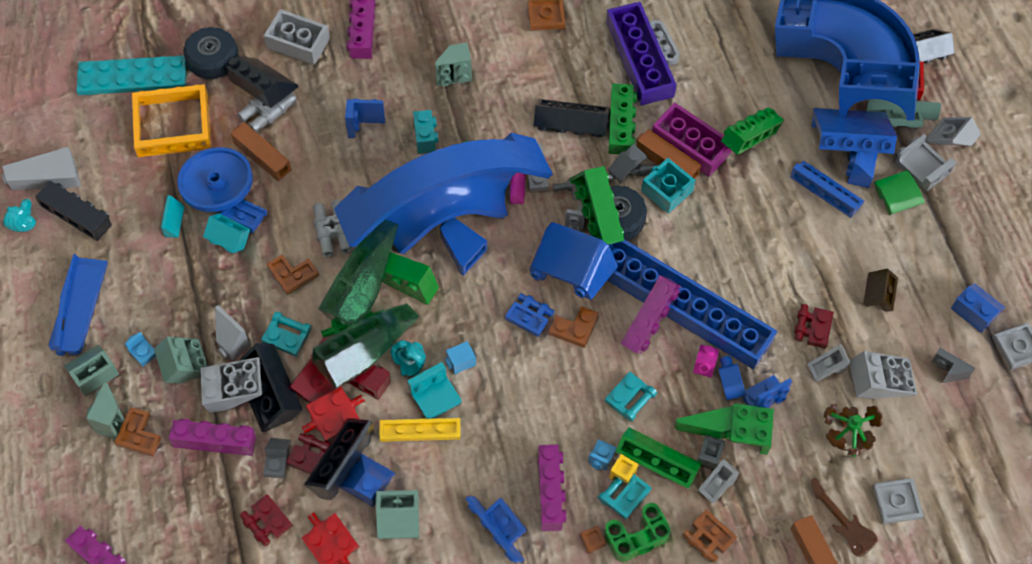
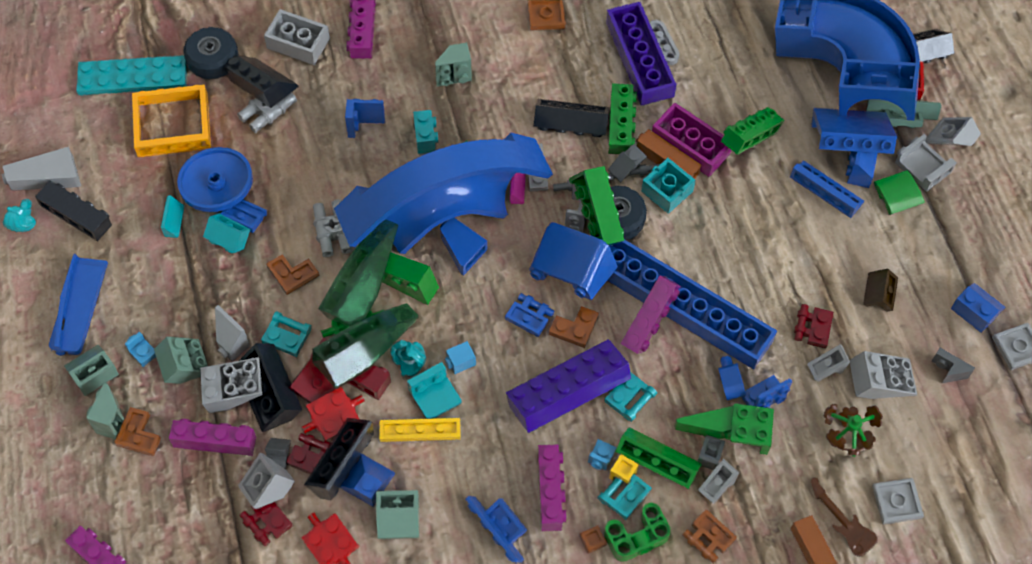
(261, 151): dark orange brick -> none
(265, 482): none -> light grey slope
(568, 385): none -> dark purple brick
(706, 360): dark pink bracket -> none

